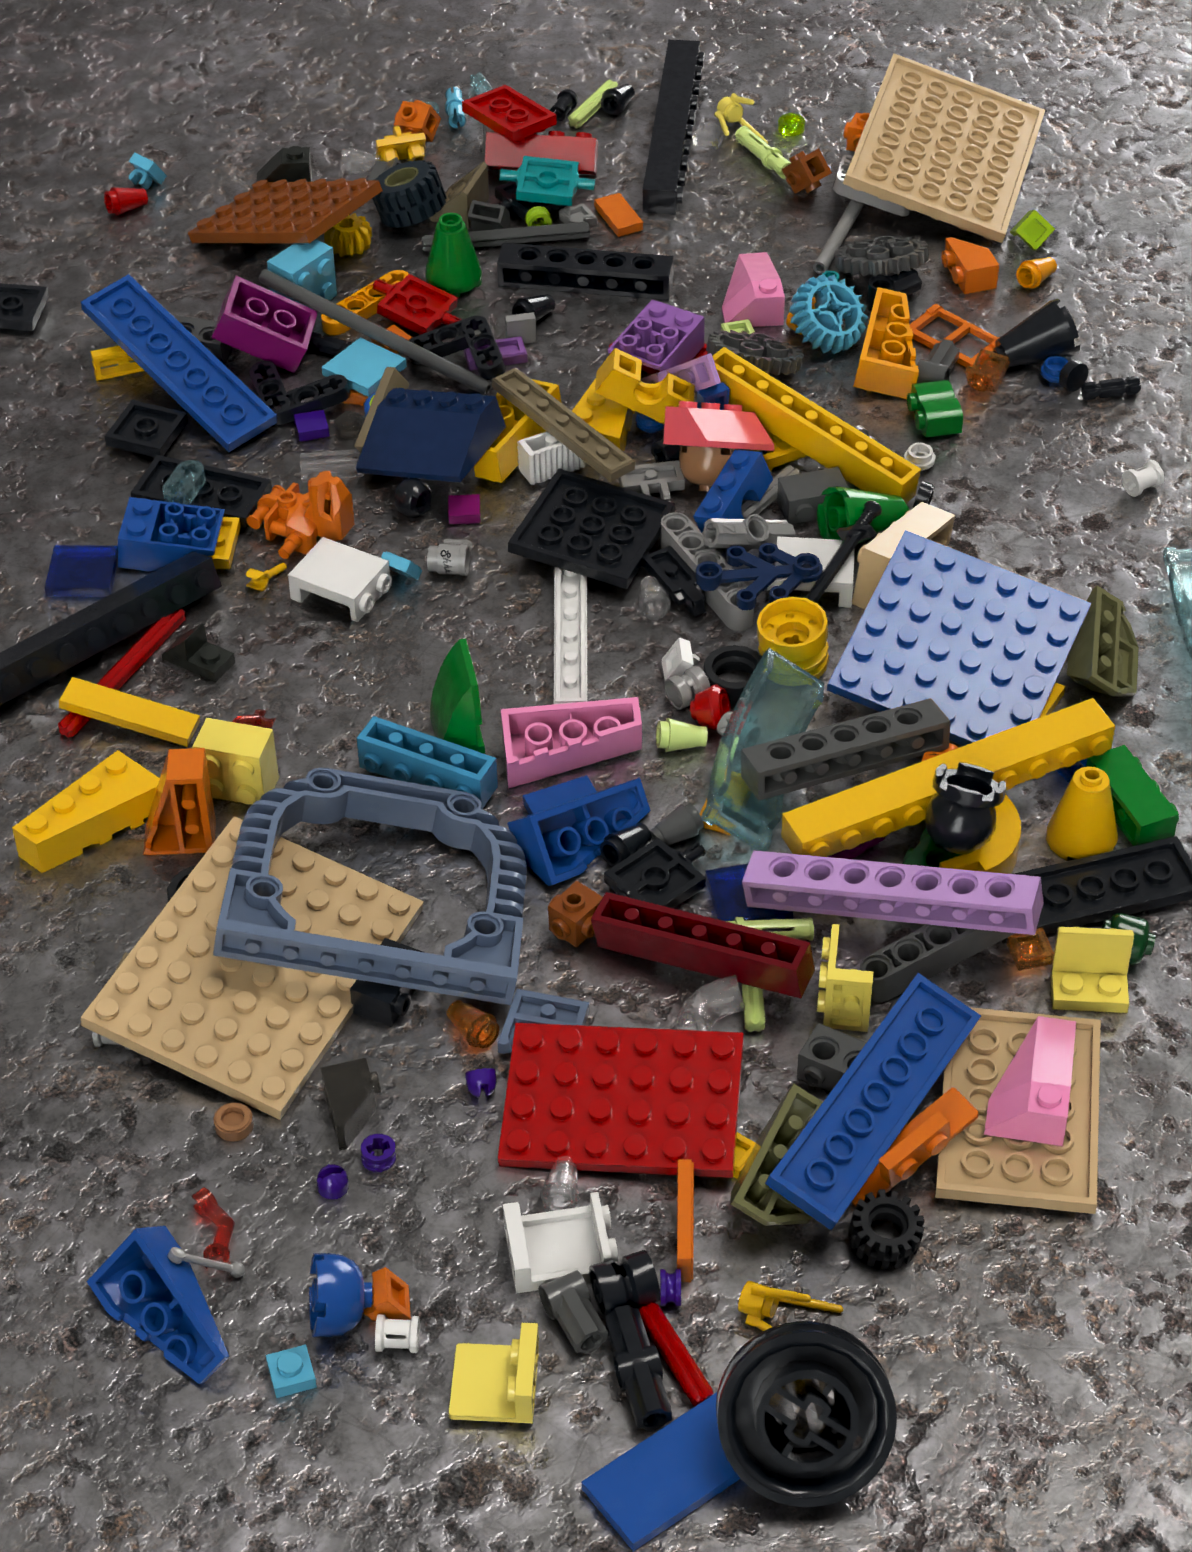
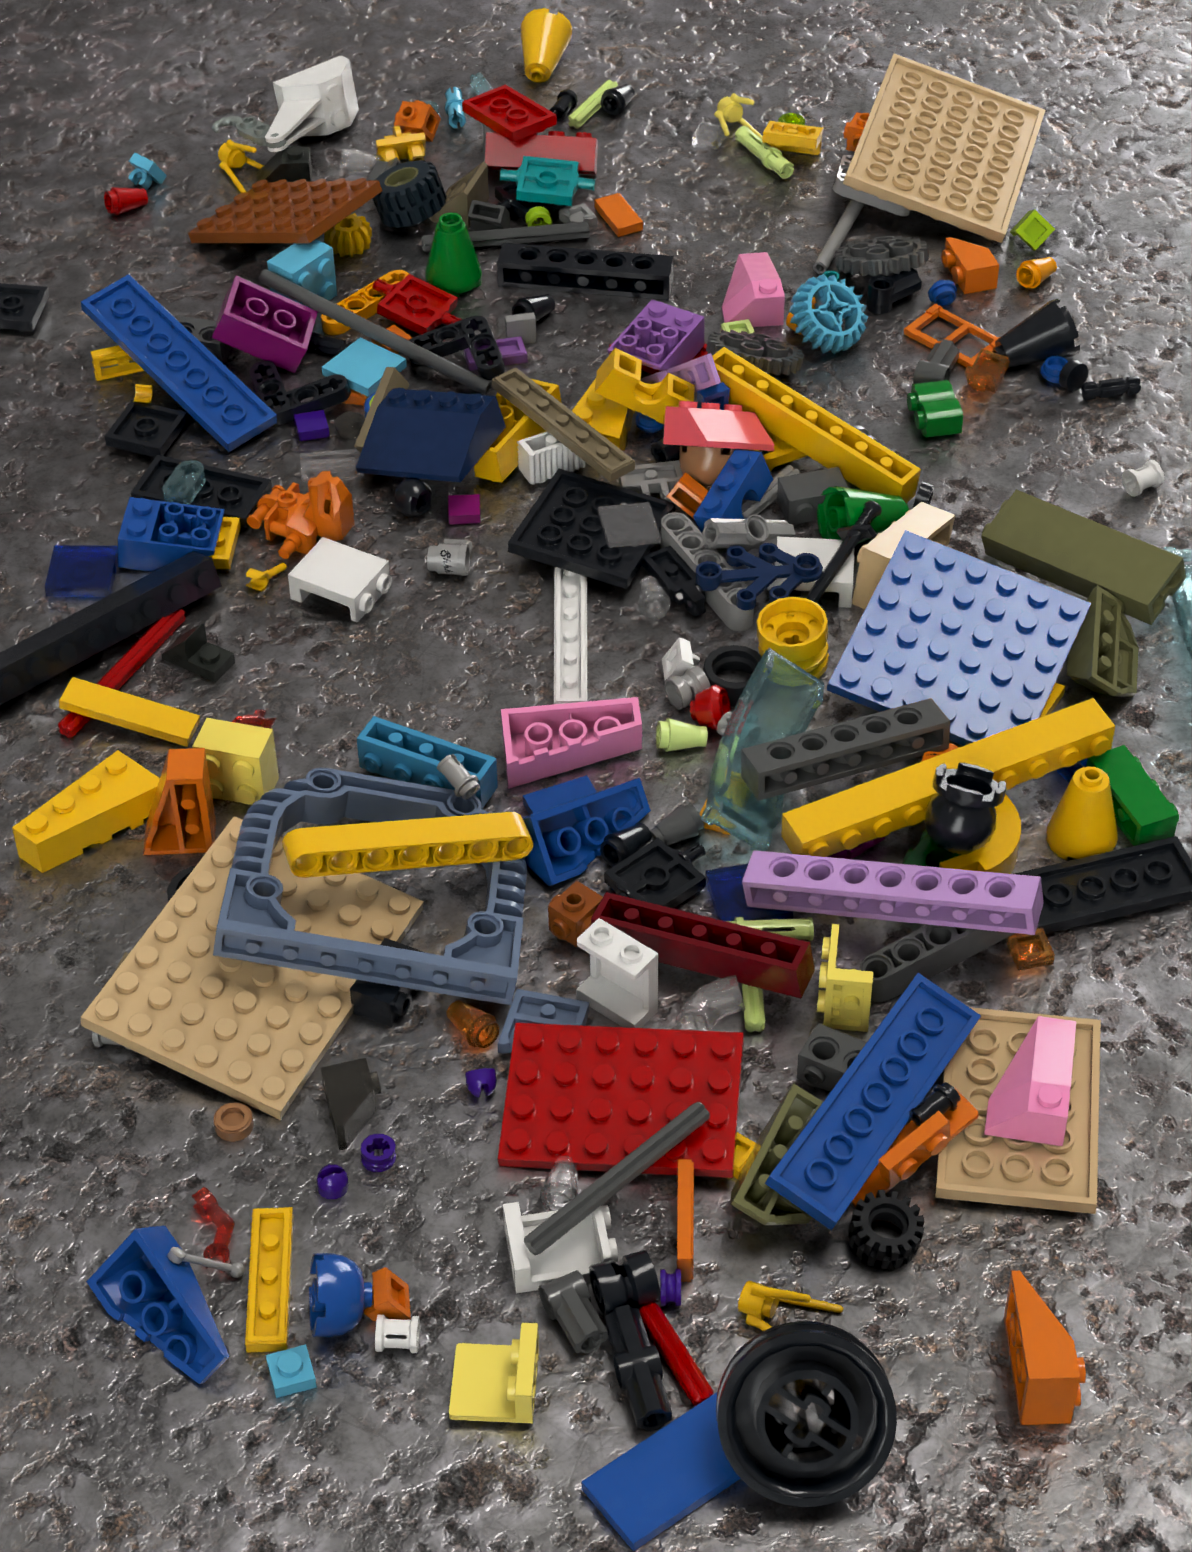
(143, 393): none -> yellow hand
(233, 156): none -> yellow plant
(269, 1280): none -> yellow tile
(308, 105): none -> white slope
(402, 565): medium azure tile -> none
(406, 844): none -> yellow beam
(456, 700): green wedge -> none
(464, 783): none -> light grey pin
(543, 42): none -> yellow cone
(616, 1178): none -> dark grey axle
(621, 976): none -> white panel
(629, 524): none -> clear piece
(673, 127): black brick -> none
(687, 494): none -> orange piece
(793, 137): none -> yellow bracket
(806, 171): dark orange brick -> none
(888, 353): light orange wedge -> none
(920, 455): white plate -> none
(942, 292): none -> blue plate
(942, 1099): none -> black pin
(1041, 1358): none -> orange slope
(1083, 555): none -> olive brick
(1091, 969): light yellow bracket -> none
(1143, 940): dark green head -> none

